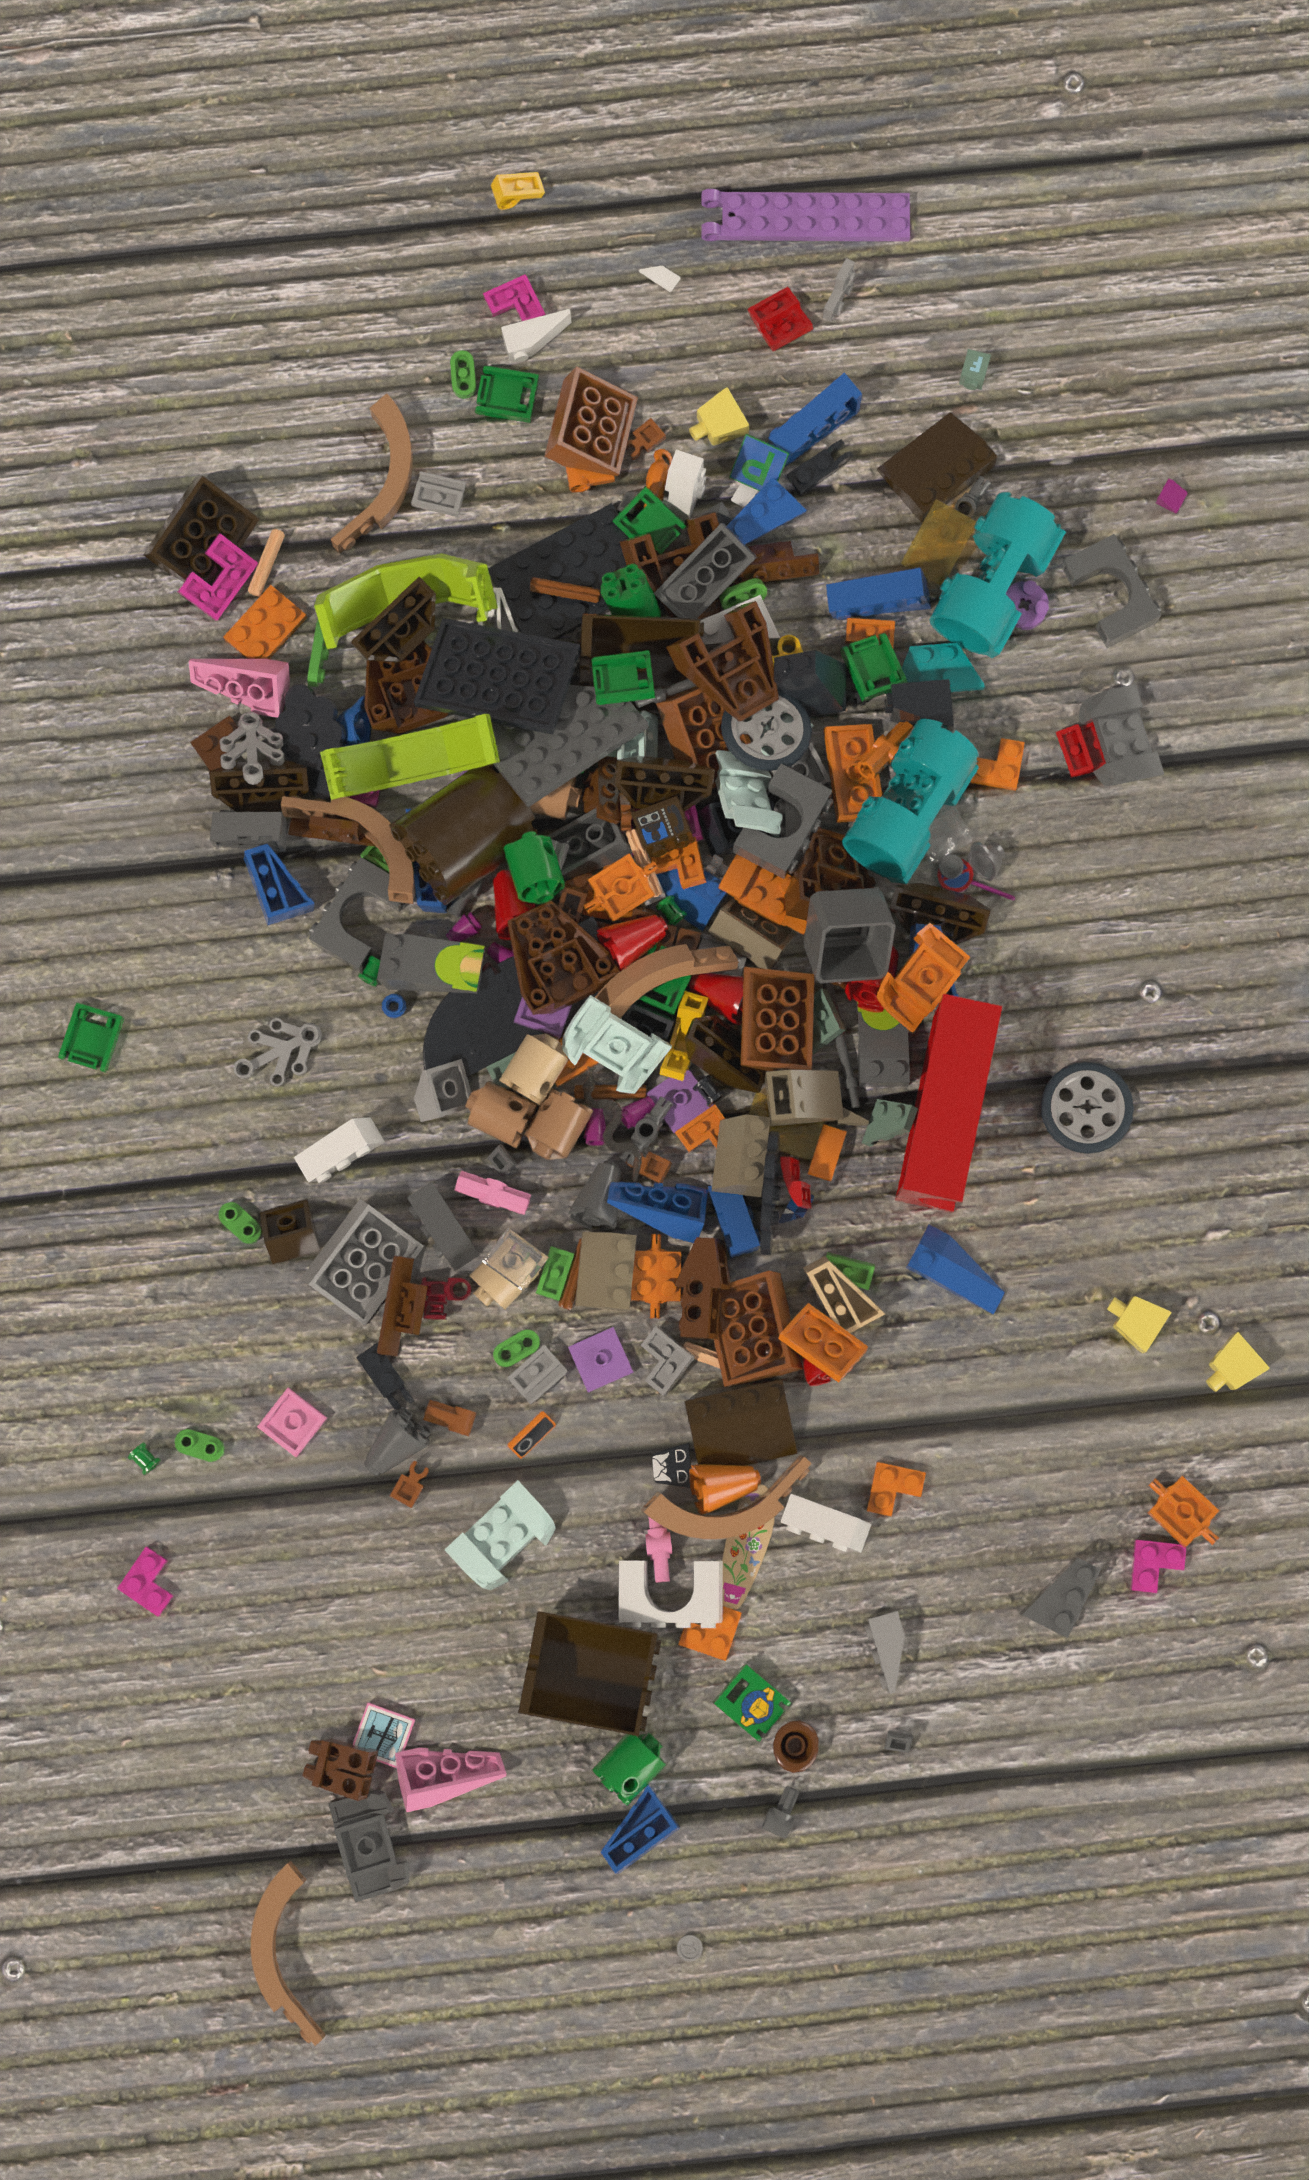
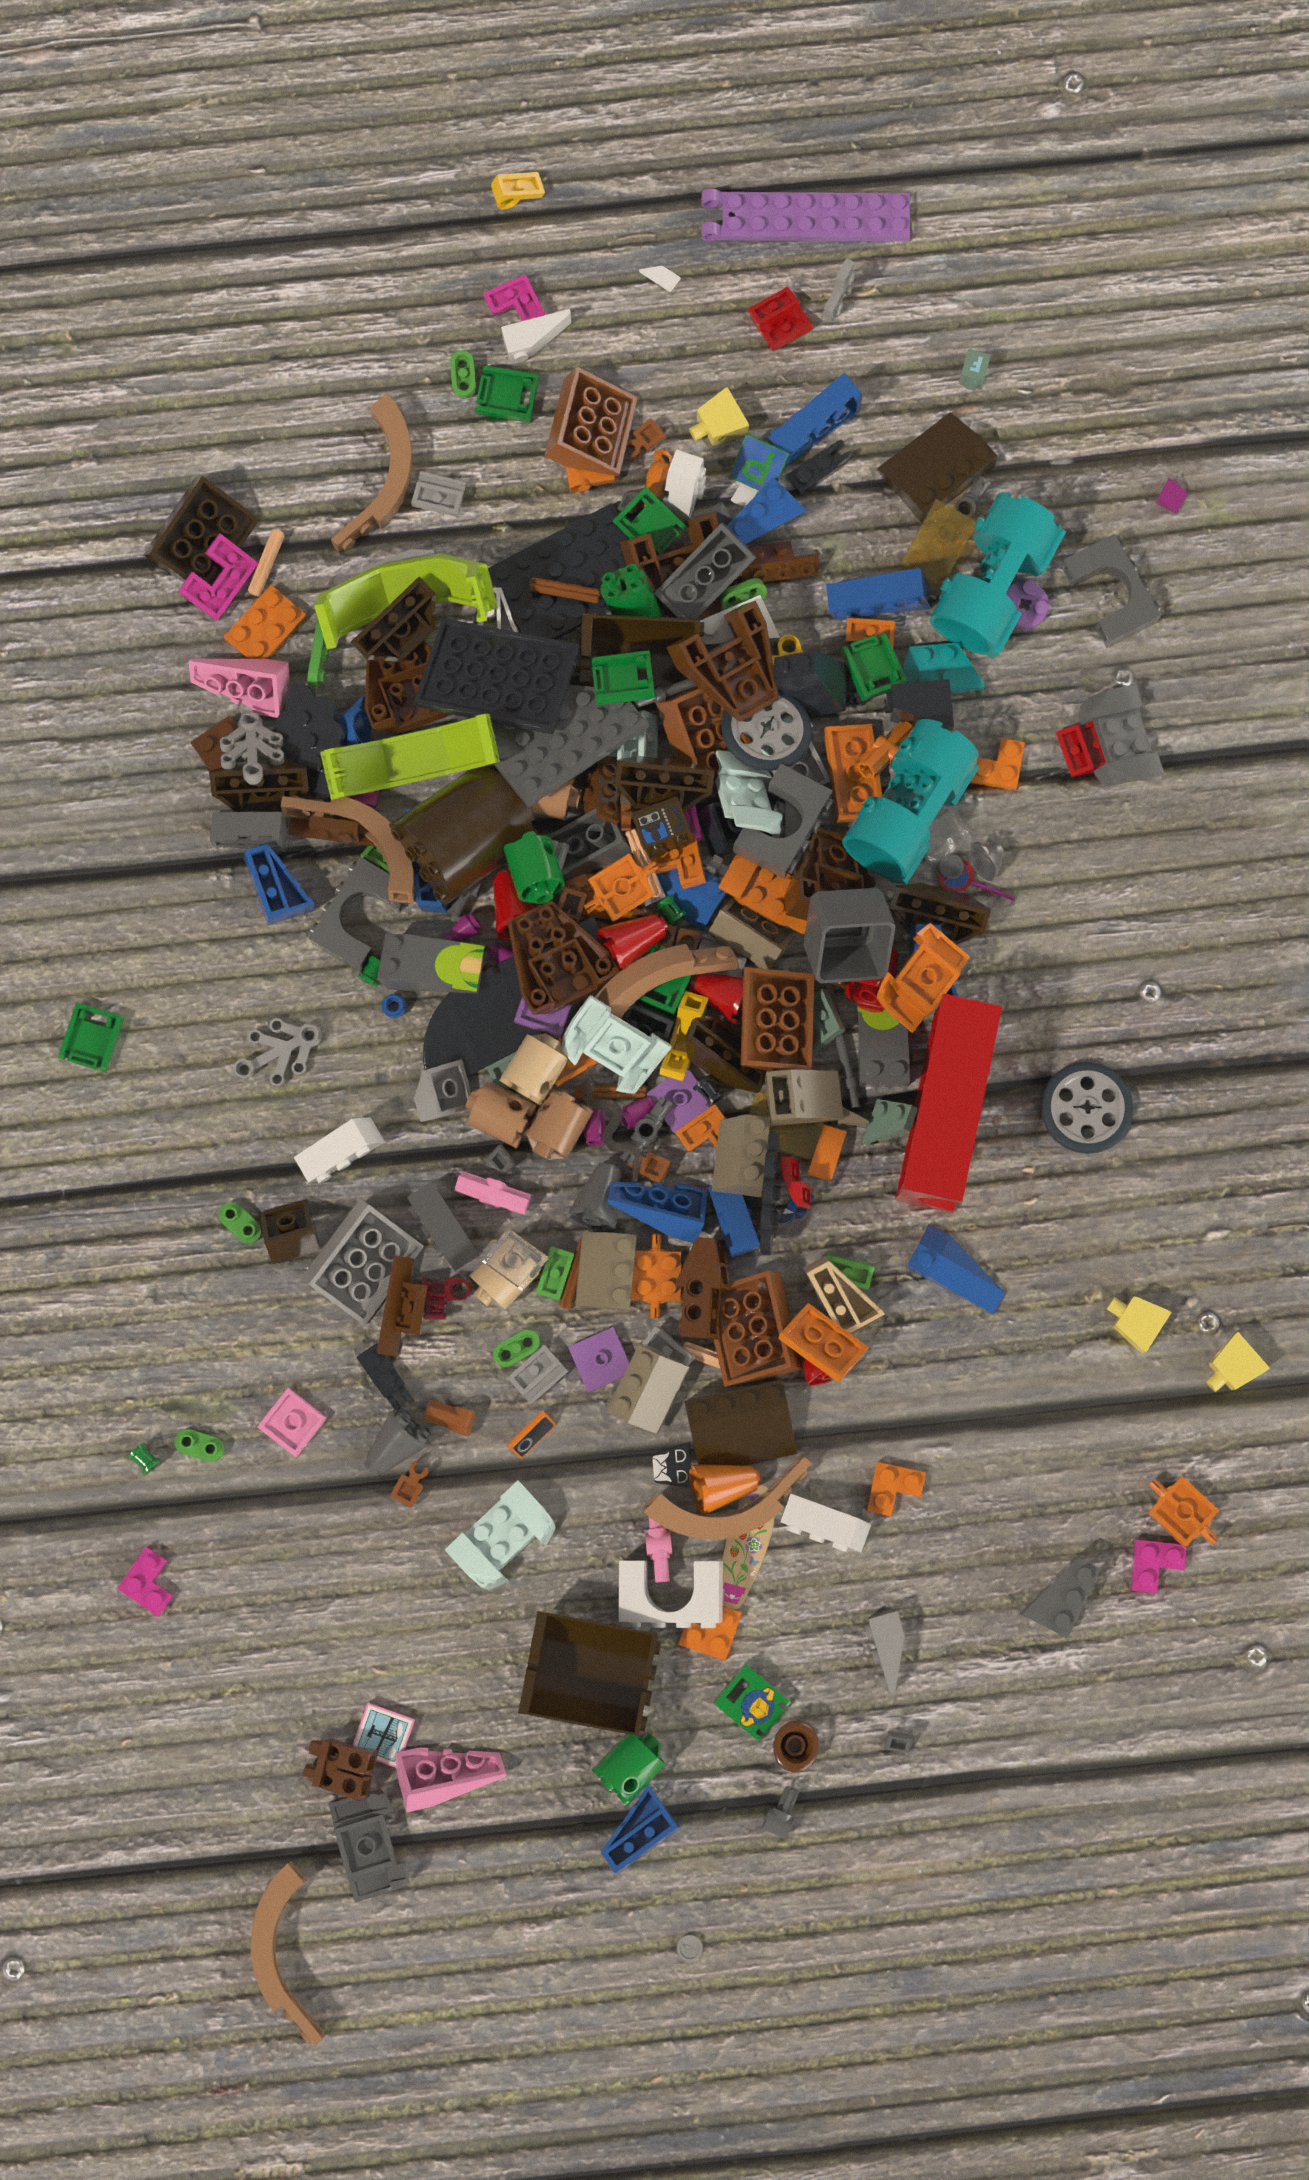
(648, 1388): none -> slope

